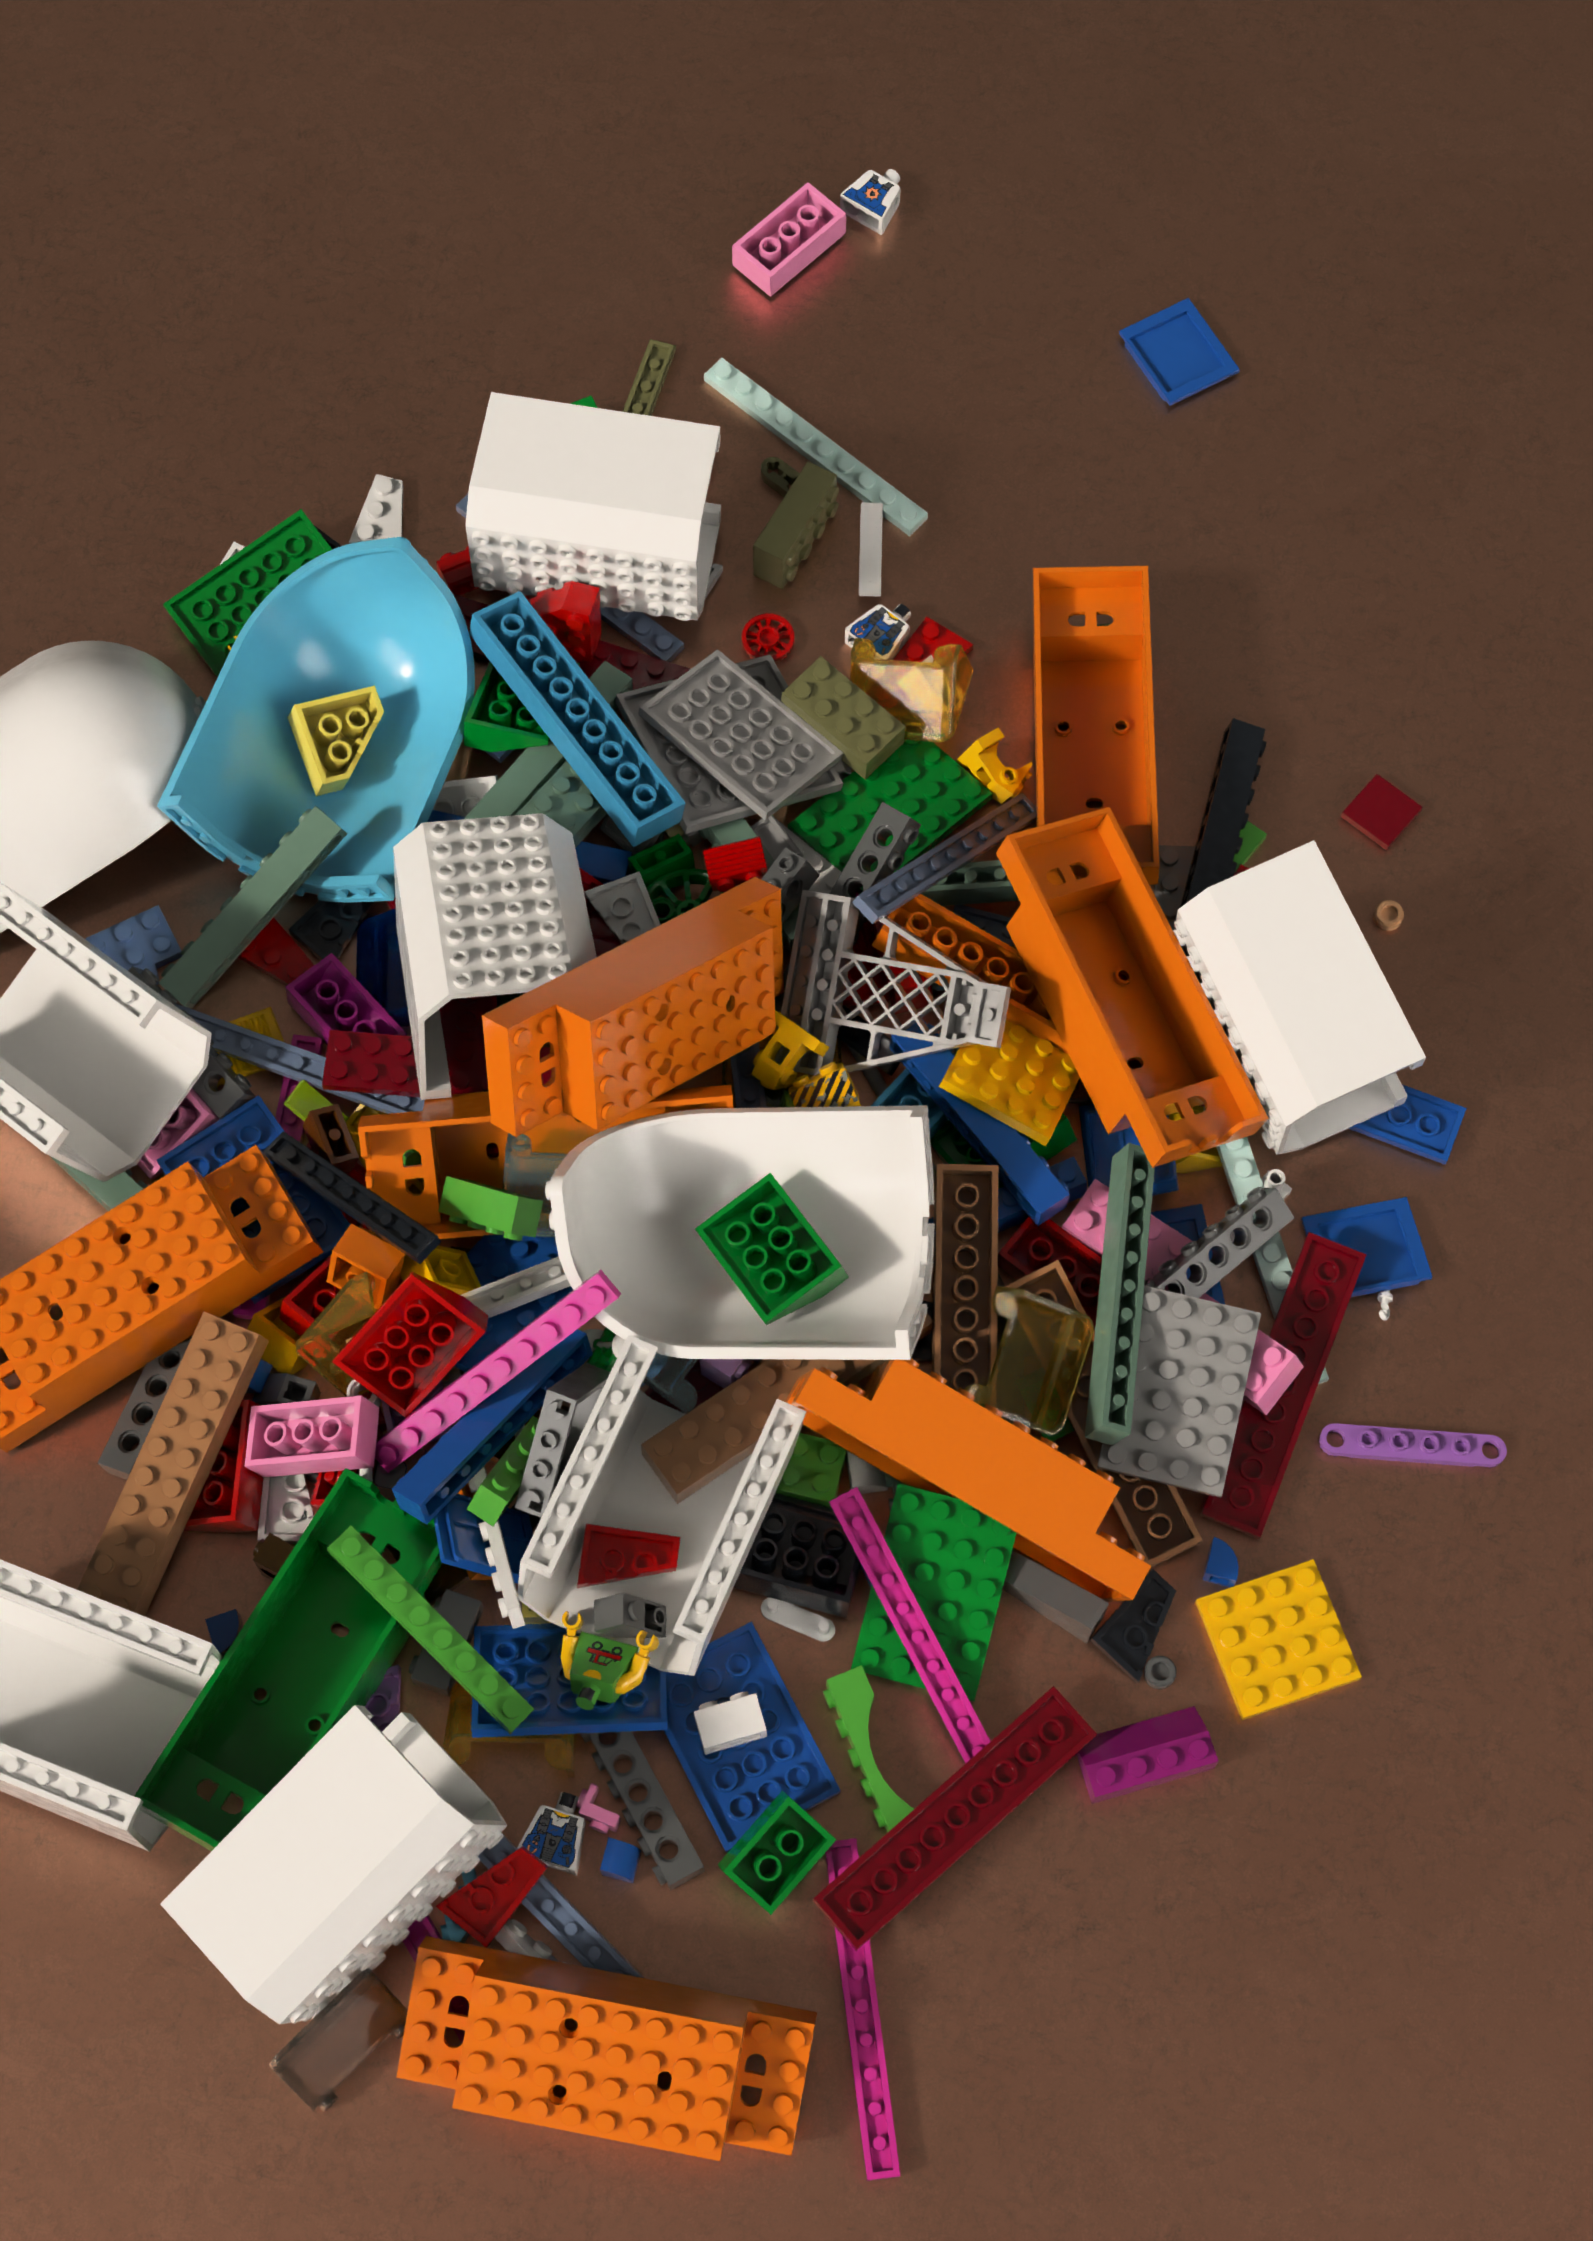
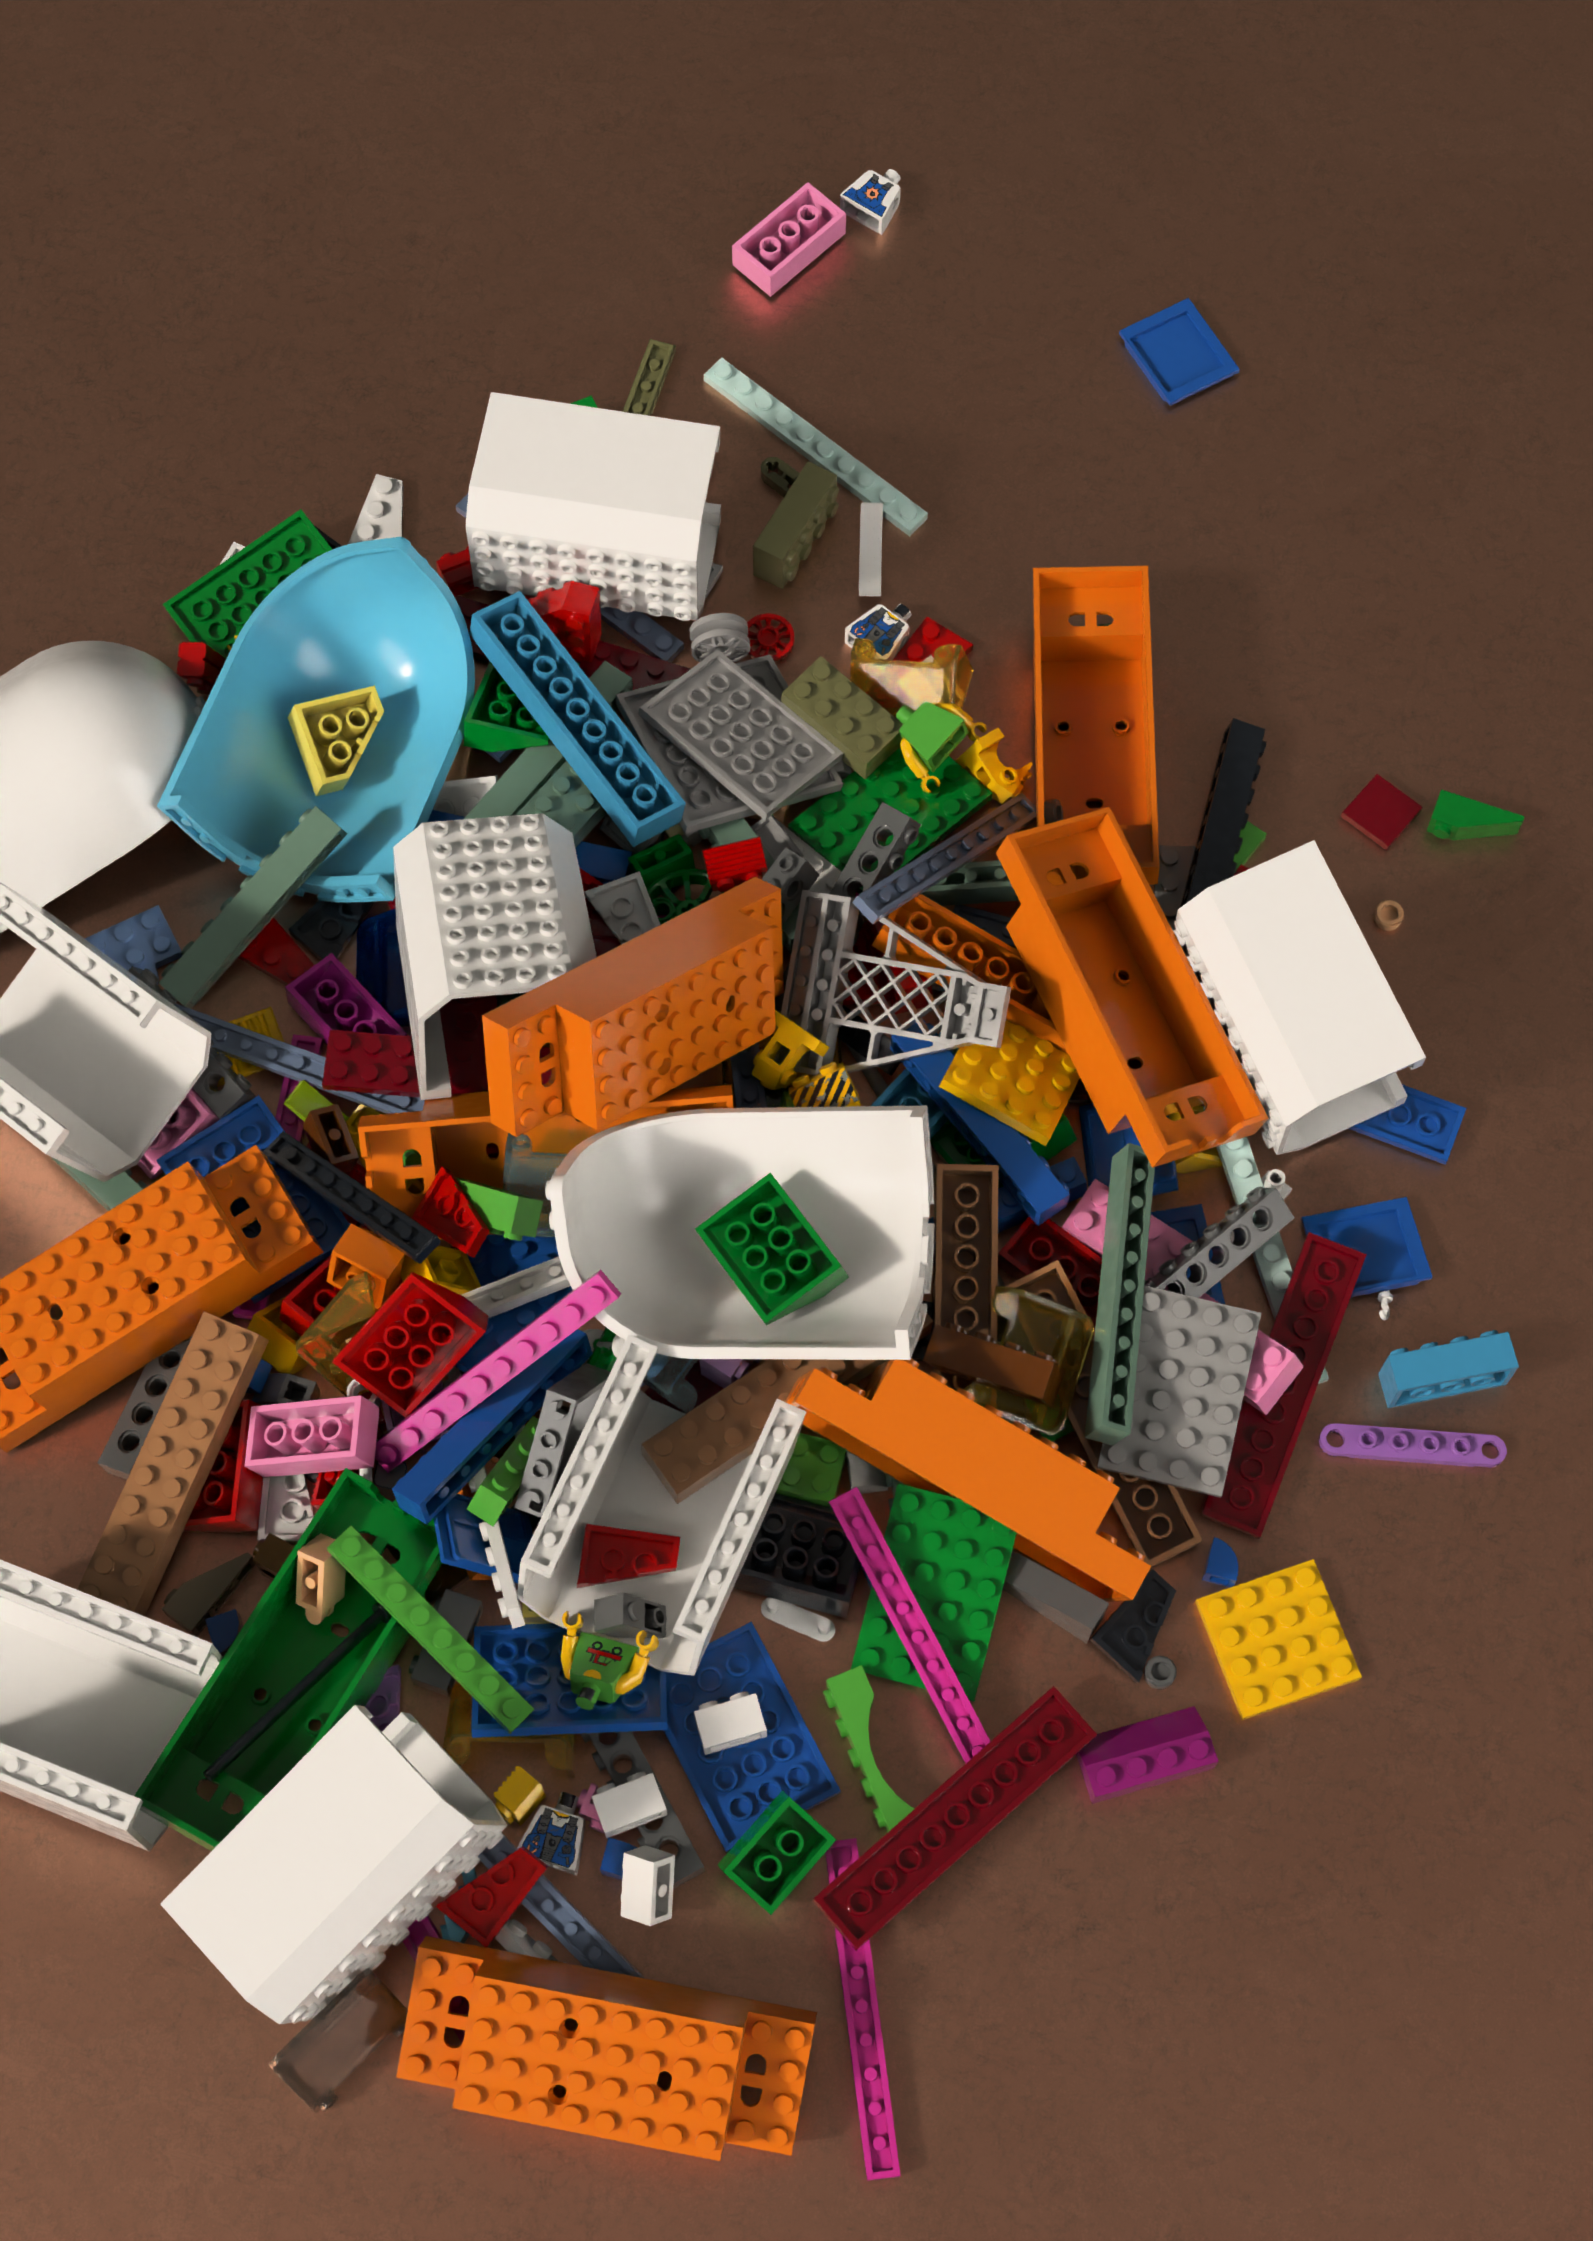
(199, 665): none -> red brick
(206, 1594): none -> dark tan slope
(296, 1693): none -> black bar
(319, 1579): none -> light nougat brick
(451, 1214): none -> red wing
(518, 1796): none -> yellow brick
(629, 1804): none -> white brick
(647, 1885): none -> white brick
(721, 632): none -> light grey wheel
(932, 735): none -> bright green torso
(994, 1365): none -> reddish brown brick
(1052, 811): none -> dark grey tile
(1448, 1369): none -> dark azure brick
(1465, 818): none -> green slope

